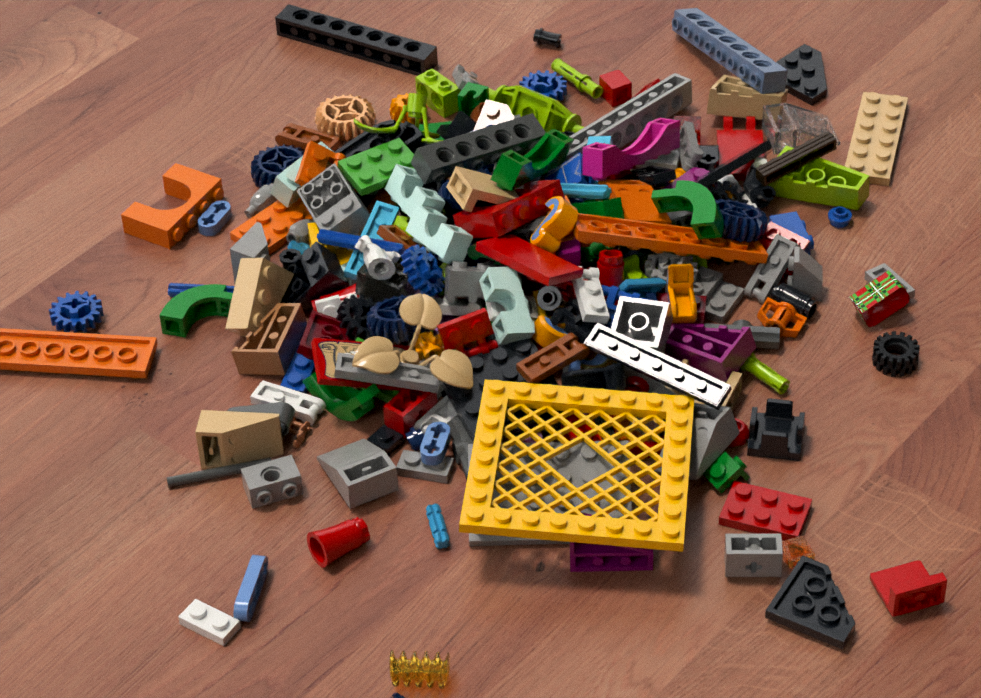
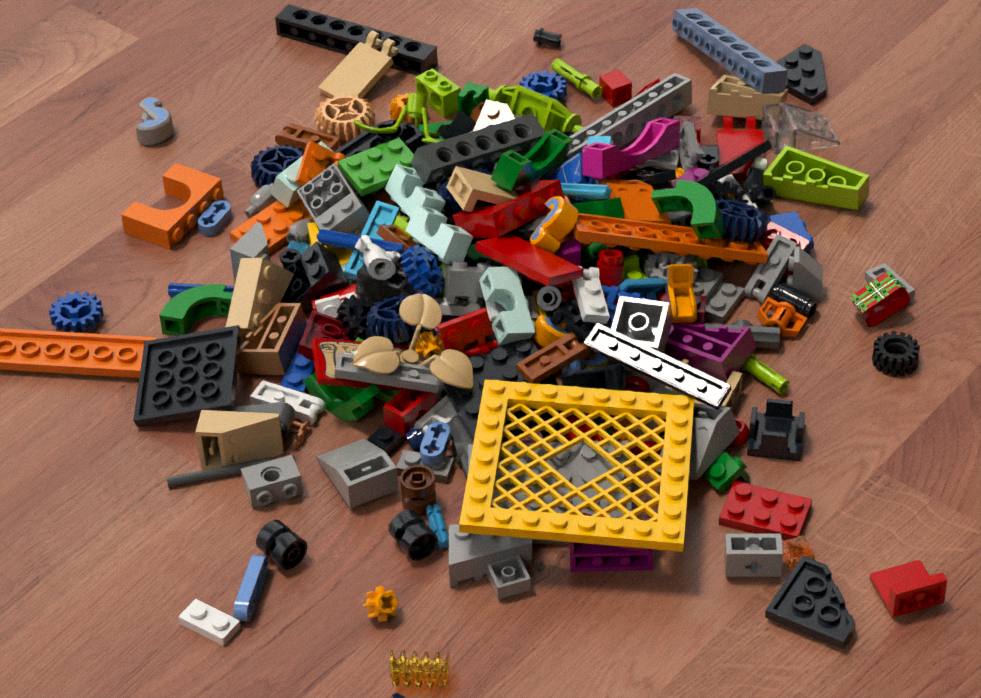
(156, 124): none -> light grey animal
(188, 375): none -> black plate
(281, 544): none -> black wheel
(335, 541): red plant -> none
(360, 68): none -> tan tile
(381, 603): none -> light orange gear
(413, 534): none -> black wheel
(418, 488): none -> reddish brown wheel
(462, 77): light grey plate -> none
(472, 552): none -> light grey wedge
(508, 577): none -> light grey piece
(796, 158): dark brown piece -> none
(839, 216): blue plate -> none
(877, 136): tan plate -> none

